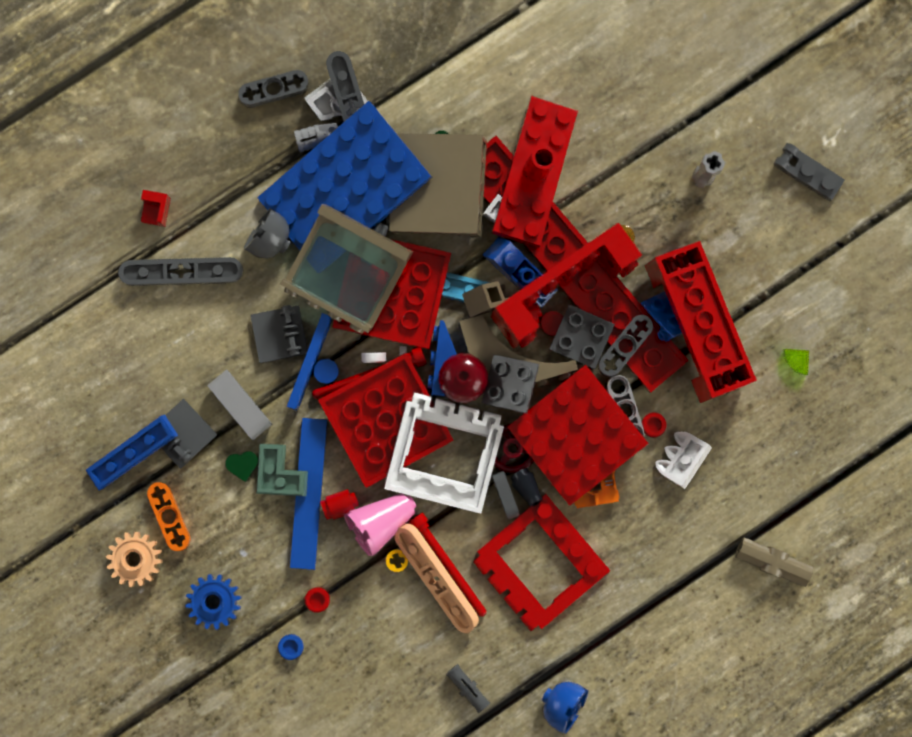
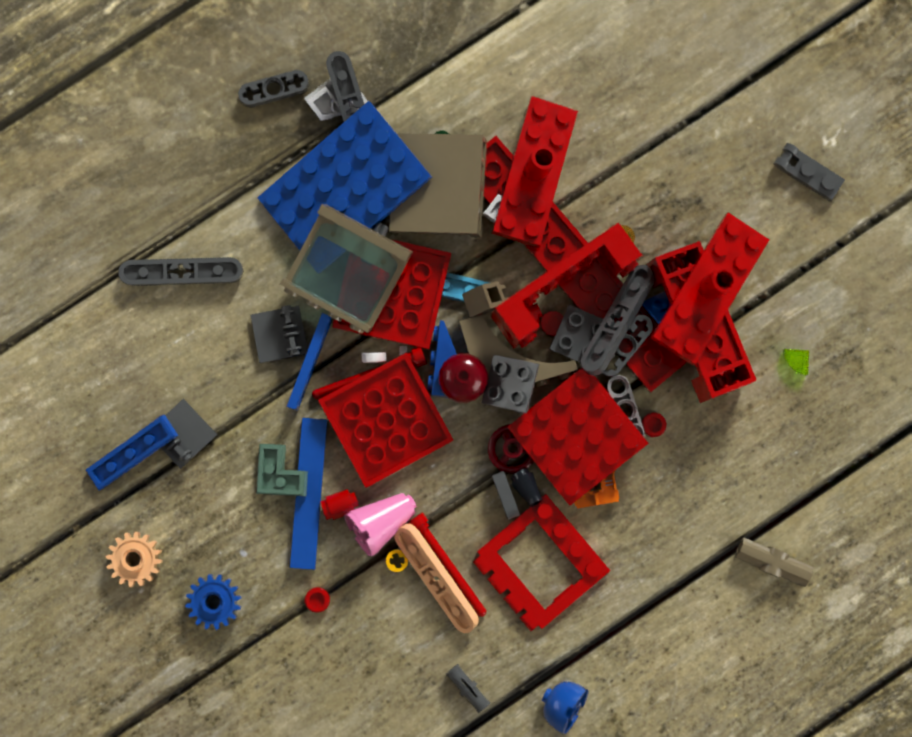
(155, 208): red panel -> none
(179, 519): orange beam -> none
(239, 404): light grey beam -> none
(242, 465): dark green tile -> none
(269, 236): dark grey cylinder -> none
(290, 646): blue tile -> none
(321, 131): light grey hinge -> none
(326, 371): blue tile -> none
(435, 487): white hinge -> none
(515, 266): blue slope -> none
(626, 306): none -> dark grey piece
(684, 459): white plate -> none
(710, 166): light grey axle -> none
(710, 289): none -> red plate

